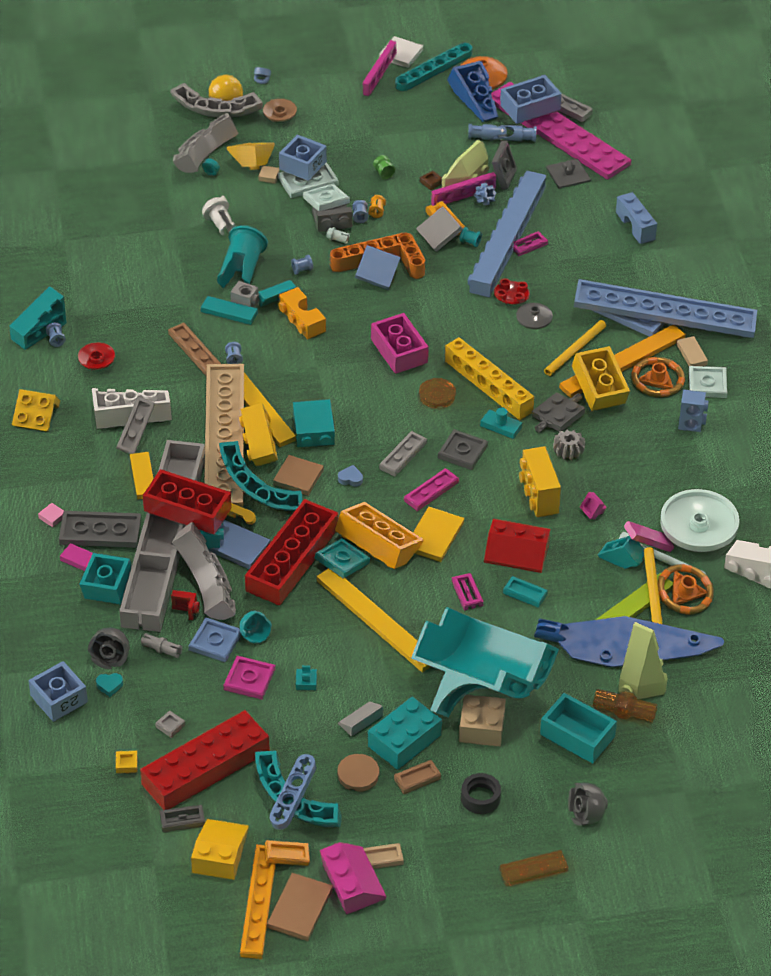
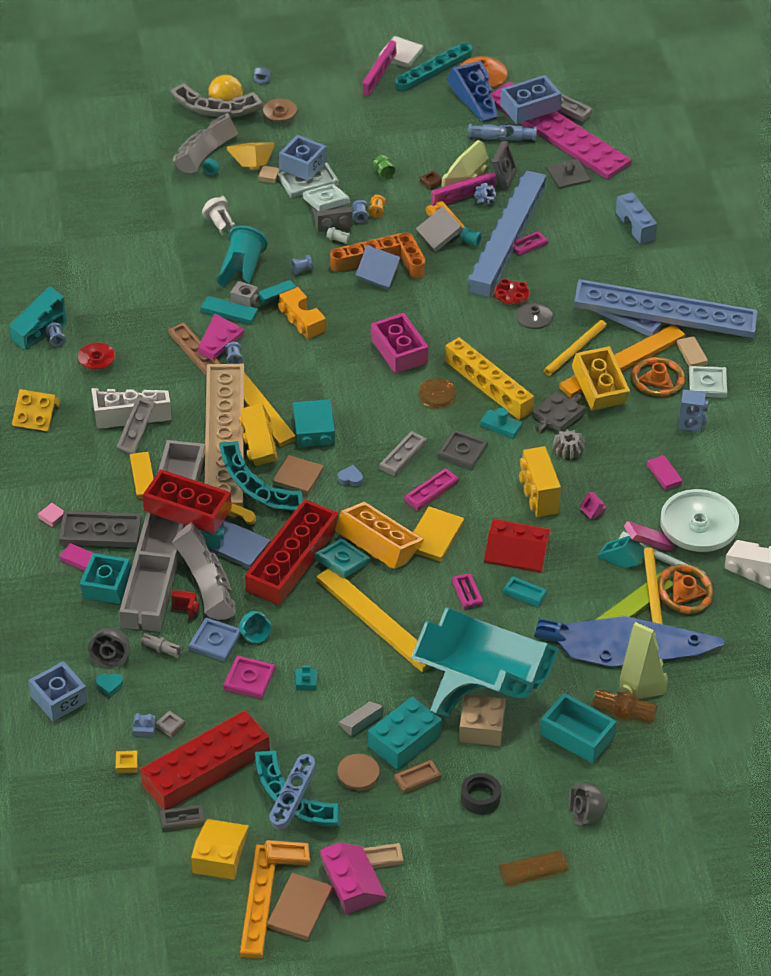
(144, 725): none -> medium blue tile
(218, 336): none -> dark pink wing
(664, 472): none -> dark pink tile

